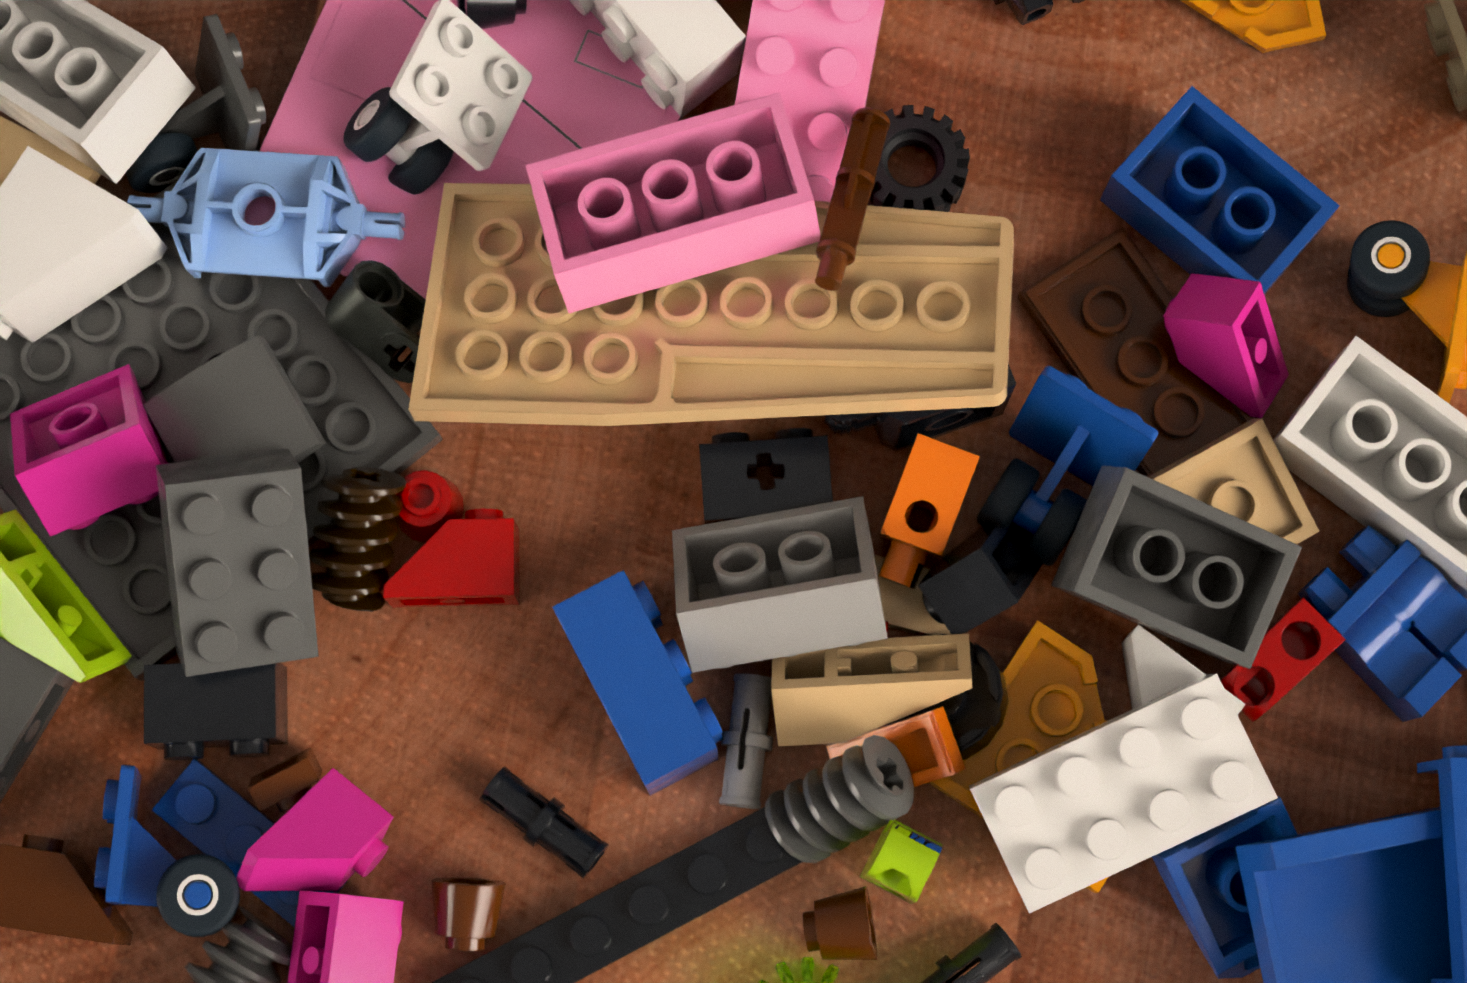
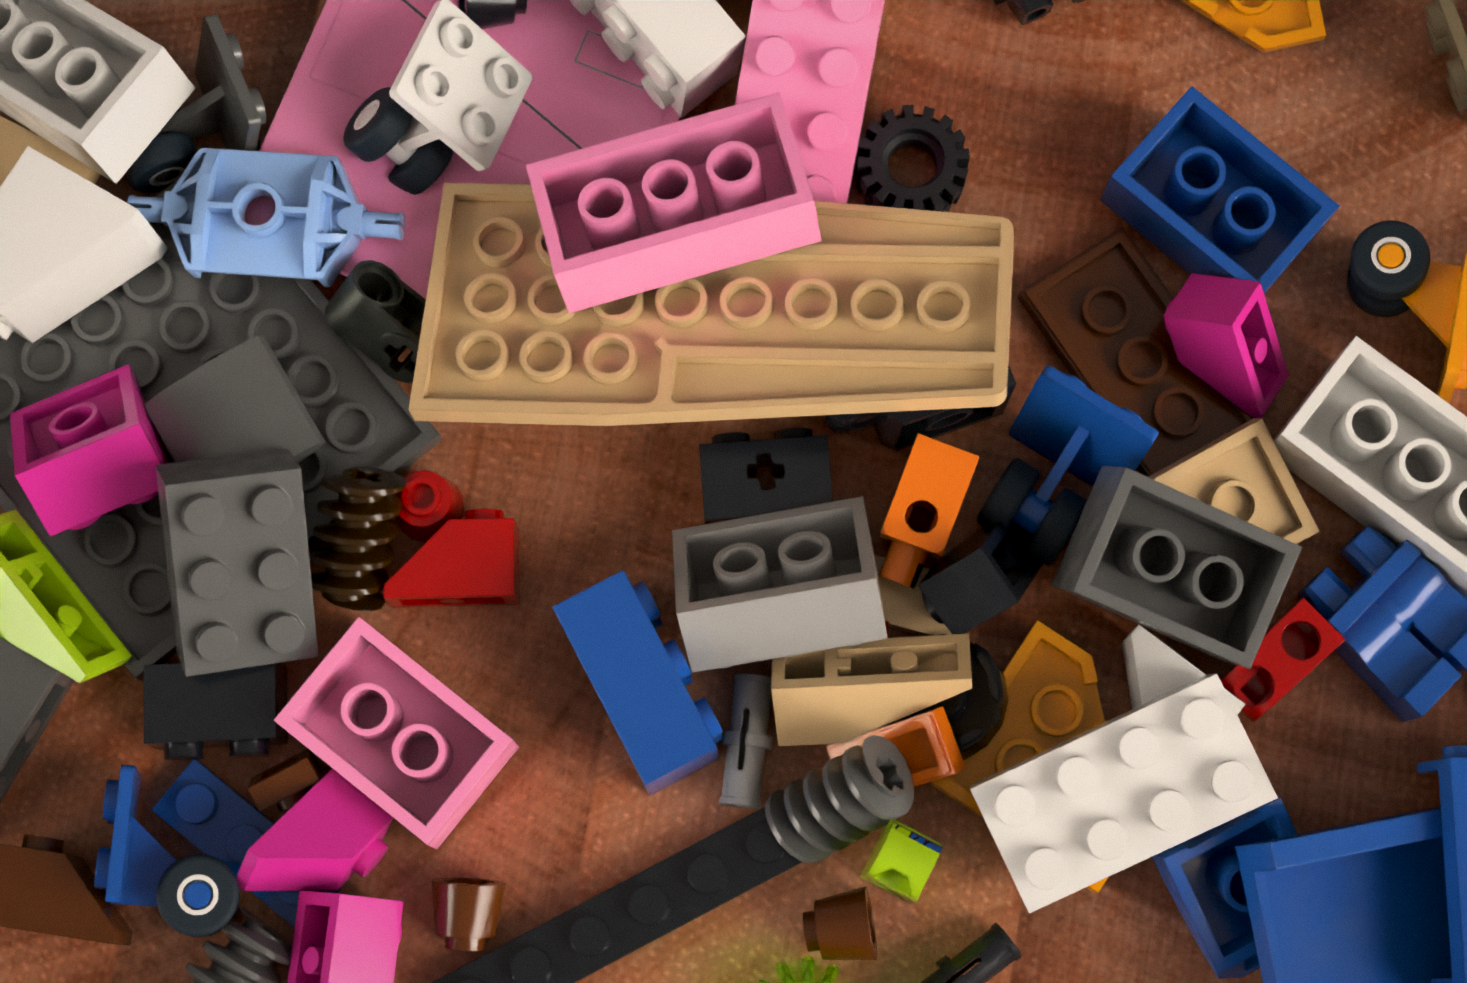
(397, 733): none -> bright pink brick
(543, 822): black pin -> none
(851, 196): reddish brown piece -> none

